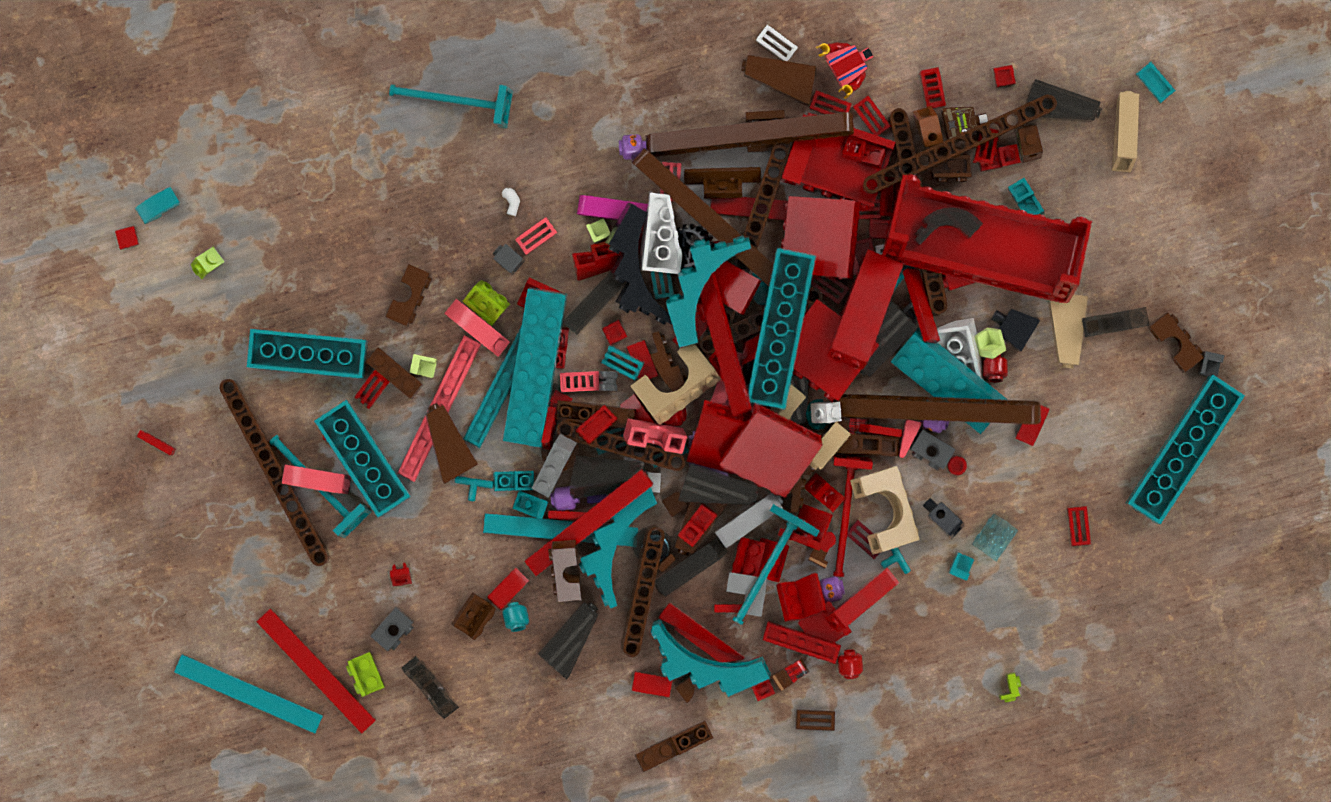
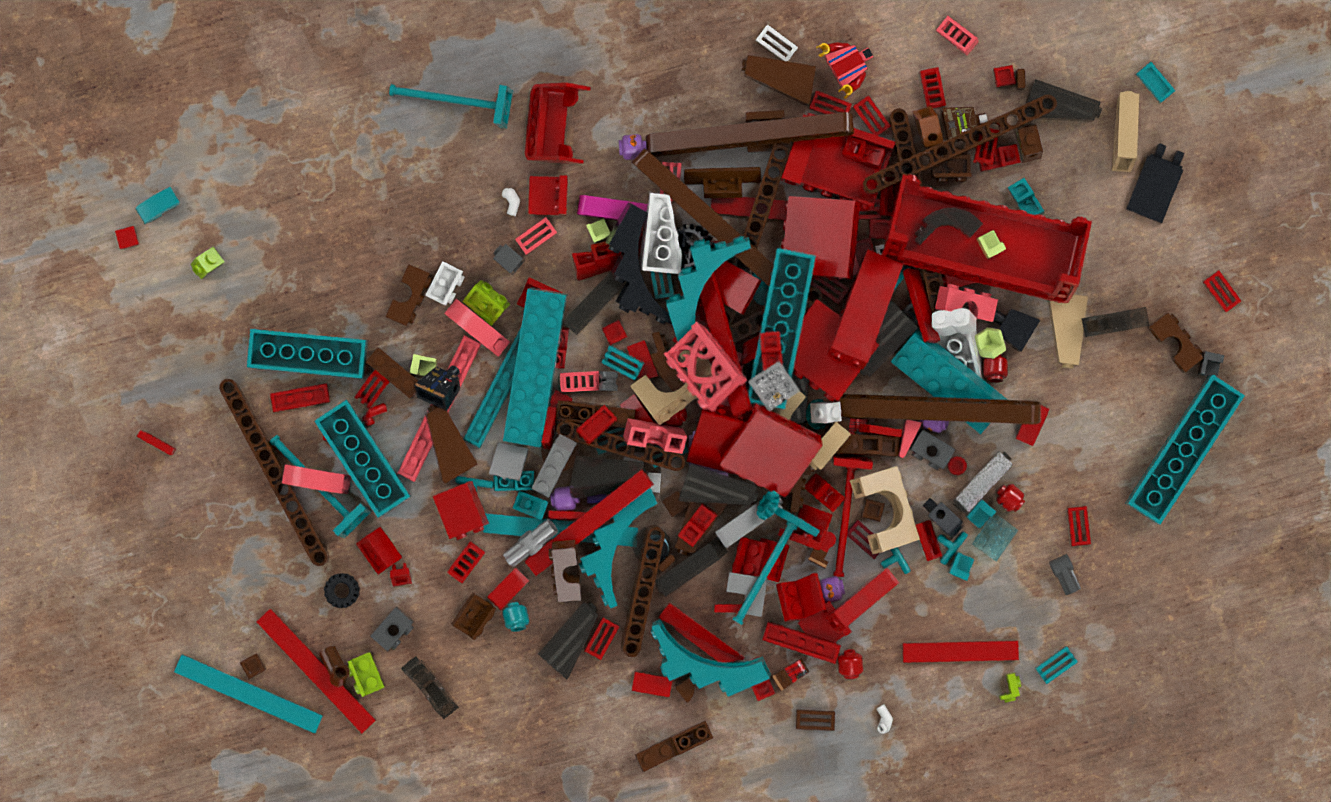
(253, 666): none -> reddish brown tile
(300, 397): none -> red tile
(334, 665): none -> reddish brown piece
(353, 590): none -> black tyre
(372, 412): none -> red arm
(379, 550): none -> red panel
(439, 387): none -> black torso
(444, 284): none -> white bracket
(457, 576): none -> red slope
(461, 510): none -> red brick
(508, 461): none -> light grey piece
(530, 542): none -> light grey piece
(548, 122): none -> red windscreen
(548, 195): none -> red bracket
(594, 652): none -> red tile
(728, 371): none -> coral fence
(768, 505): none -> teal gear
(770, 349): none -> red slope
(774, 386): none -> light grey sticker
(873, 510): none -> reddish brown tile
(885, 721): none -> white arm
(928, 540): none -> red tile
(952, 546): none -> teal piece
(958, 320): none -> white brick
(960, 651): none -> red tile
(961, 30): none -> coral slope
(980, 513): none -> teal panel
(981, 305): none -> coral arch
(981, 482): none -> clear smoke slope
(990, 244): none -> yellowish green panel
(1010, 497): none -> red head
(1020, 79): none -> reddish brown tile
(1064, 572): none -> dark grey piece
(1069, 656): none -> teal tile
(1156, 185): none -> black tile
(1231, 304): none -> red tile

